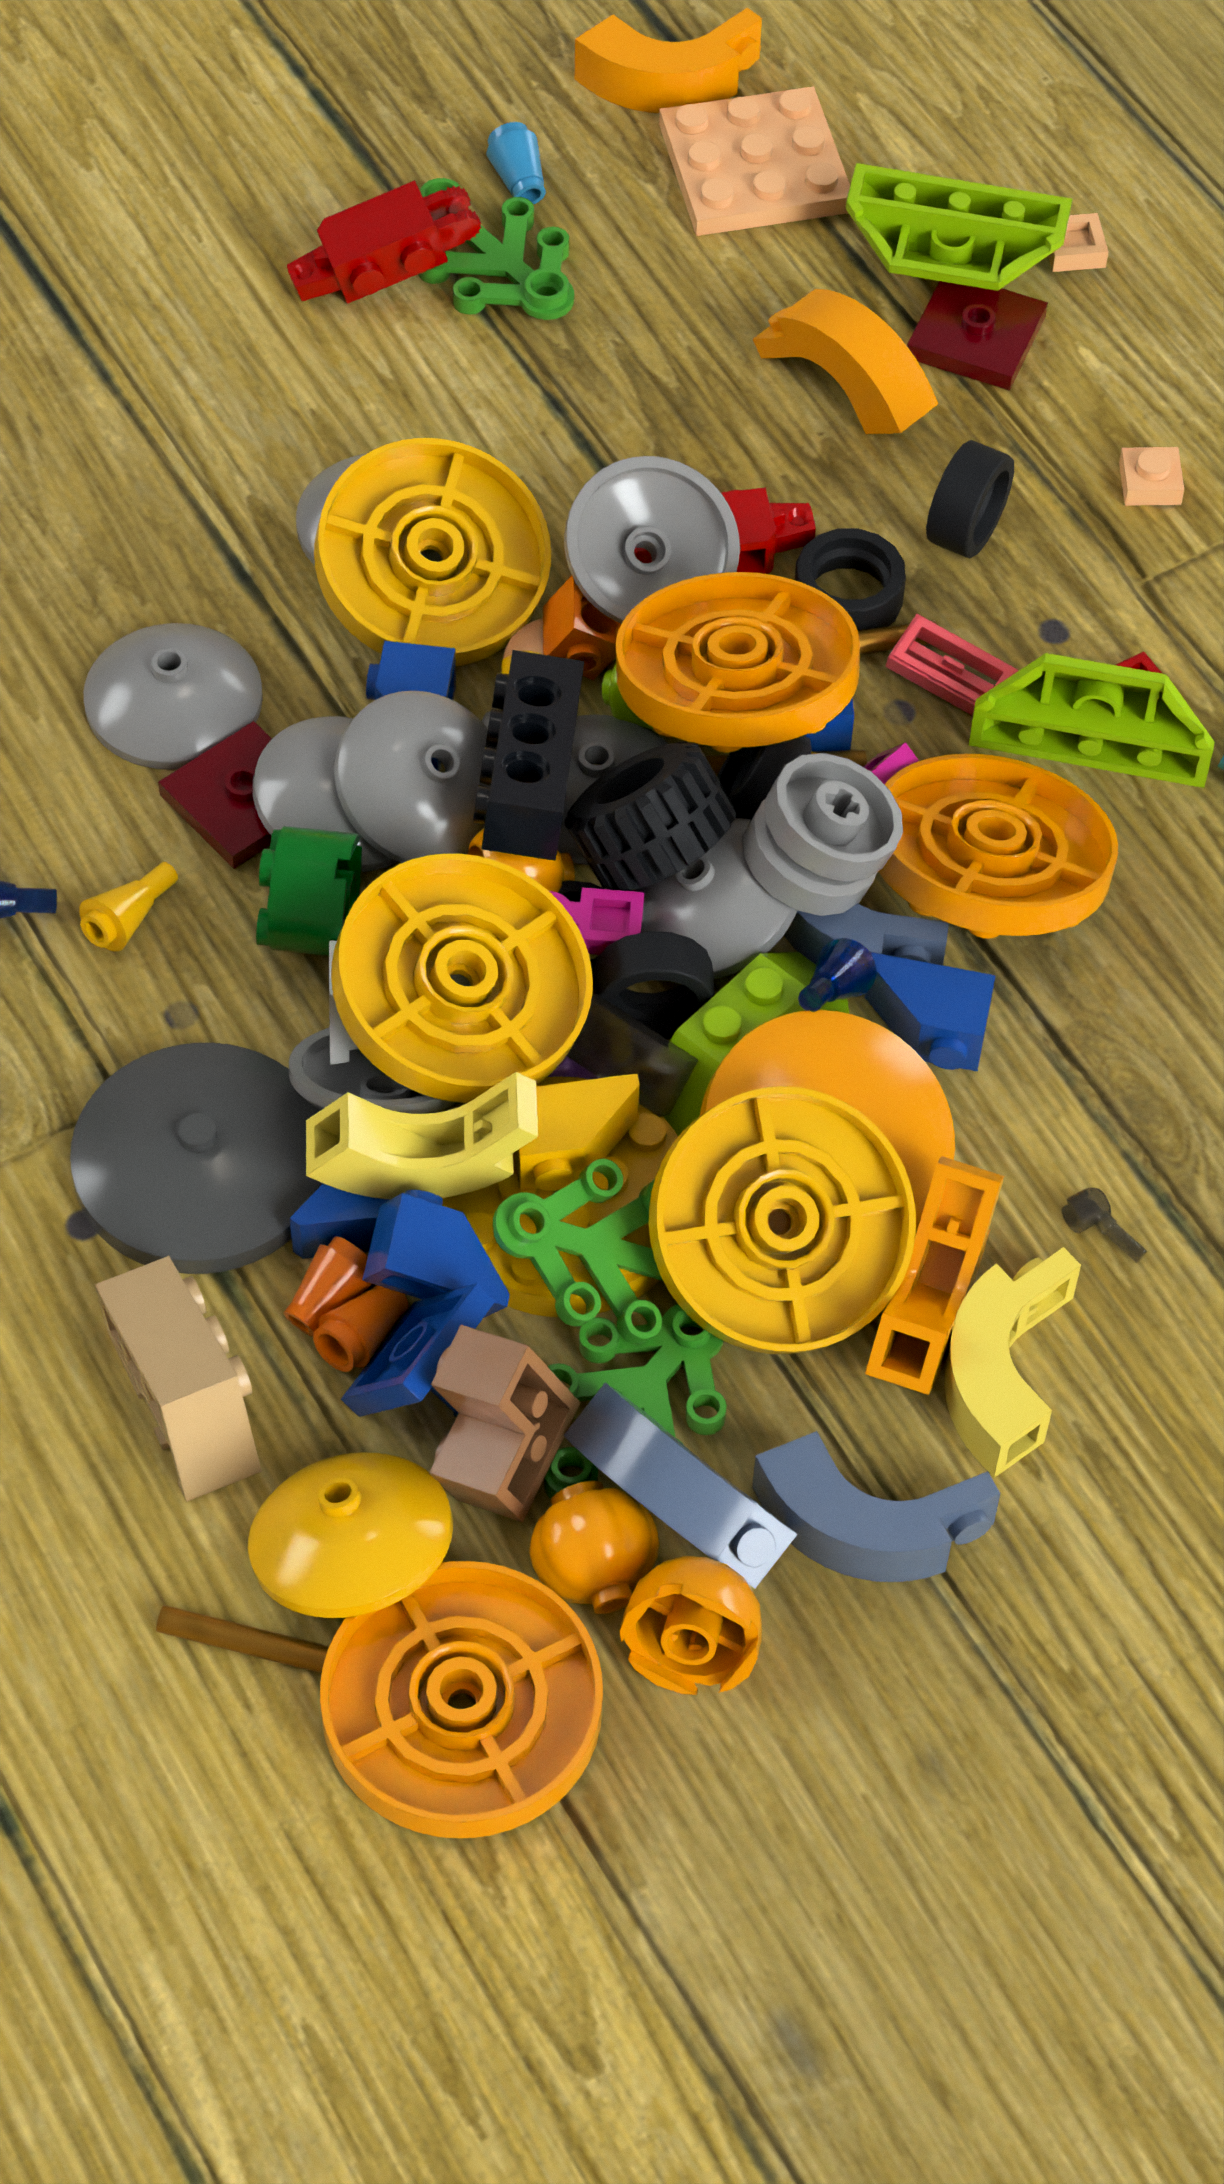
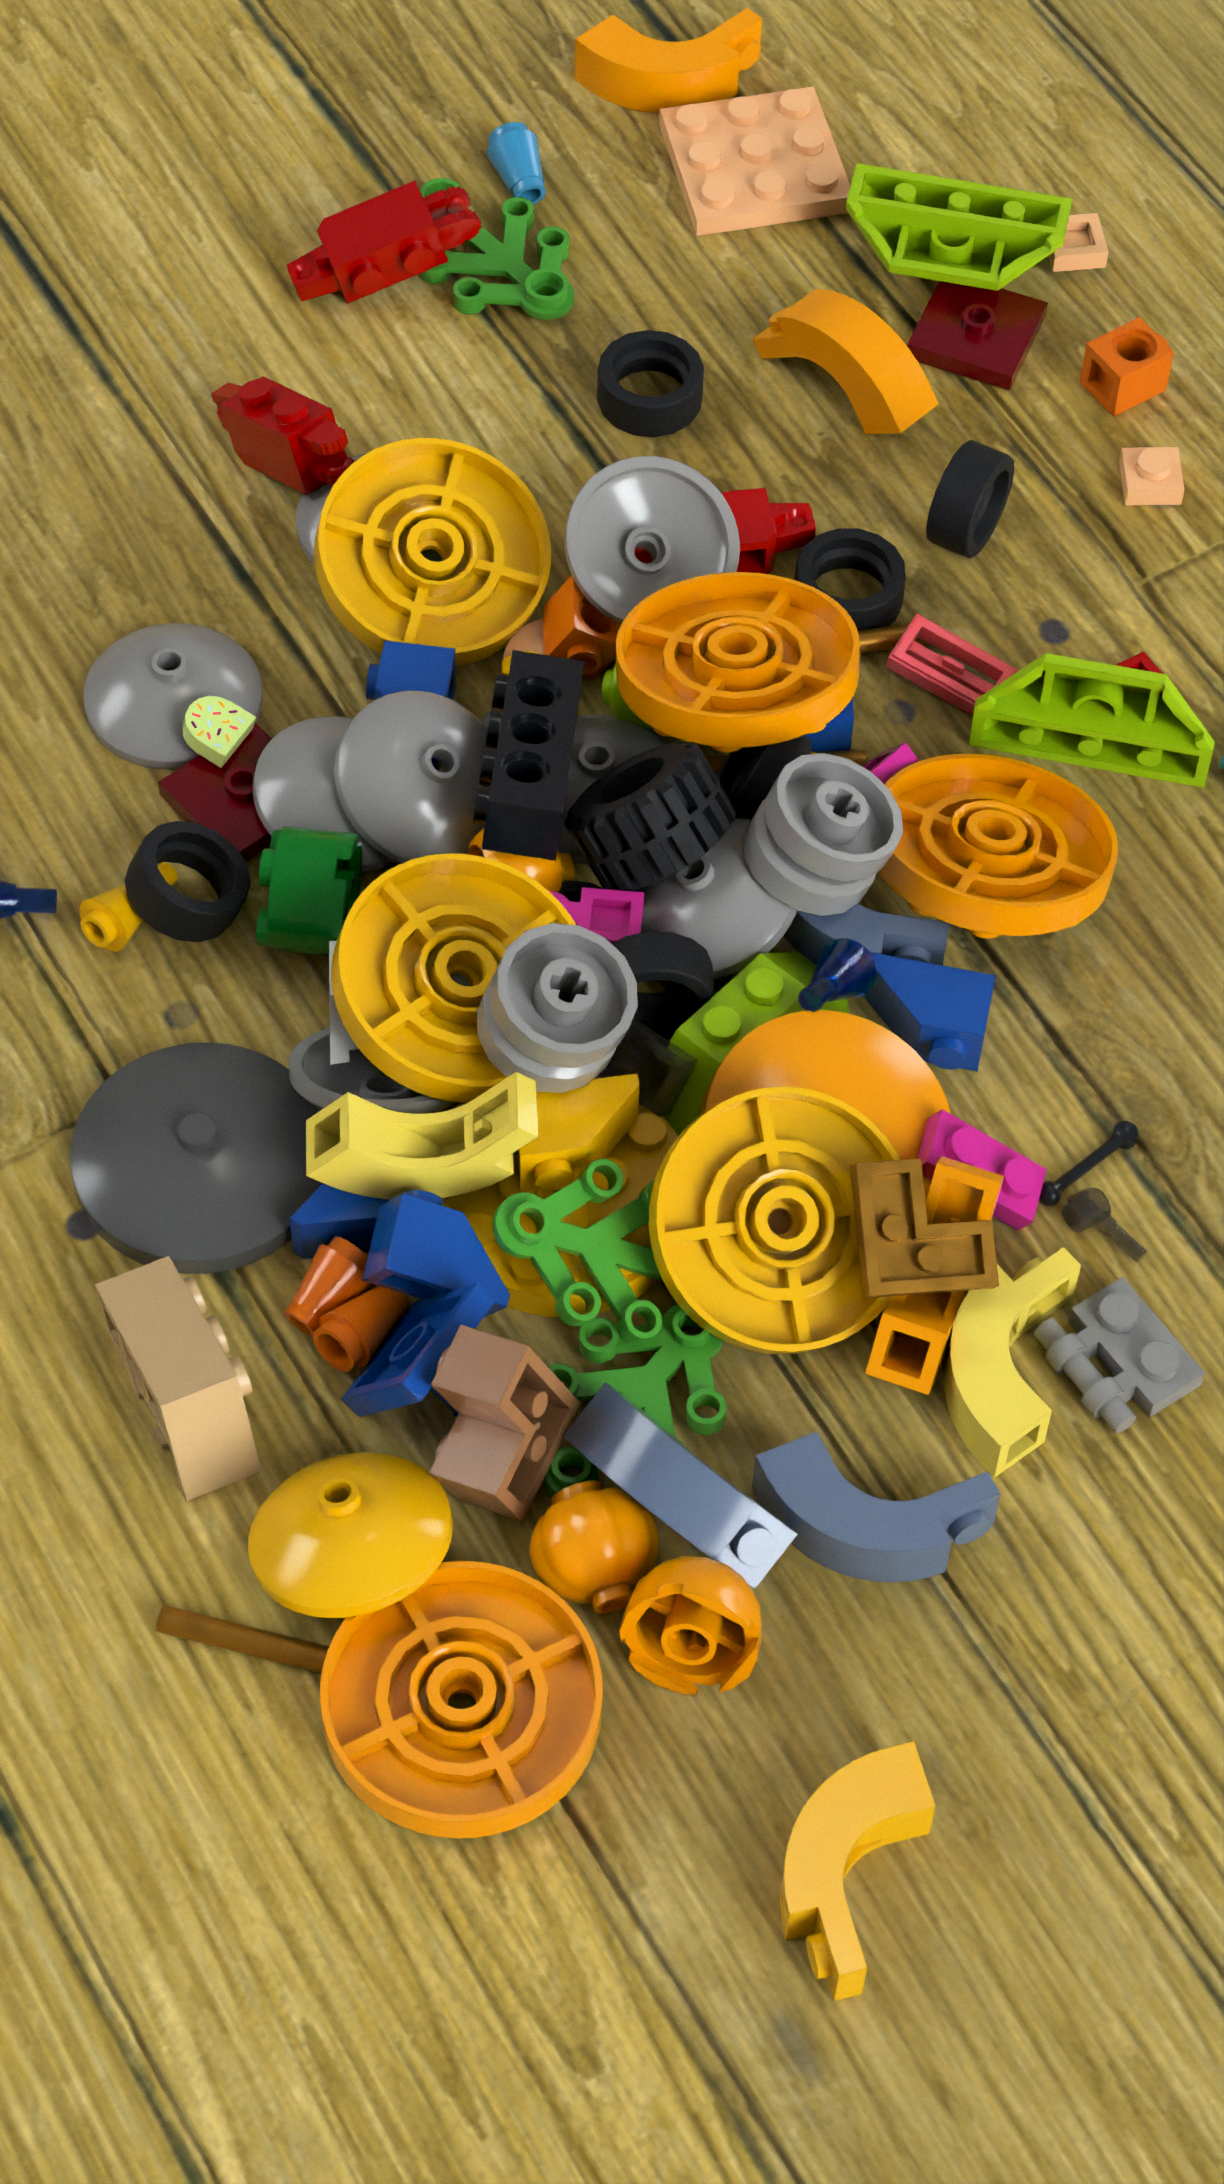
(167, 908): none -> black tyre
(216, 728): none -> yellowish green tile
(283, 433): none -> red hinge
(557, 1007): none -> light grey wheel
(646, 414): none -> black tyre
(850, 1814): none -> yellow arch
(899, 1247): none -> pearl gold plate
(959, 1141): none -> dark pink plate
(1123, 1137): none -> black hinge
(1126, 366): none -> orange brick
(1131, 1344): none -> light grey plate

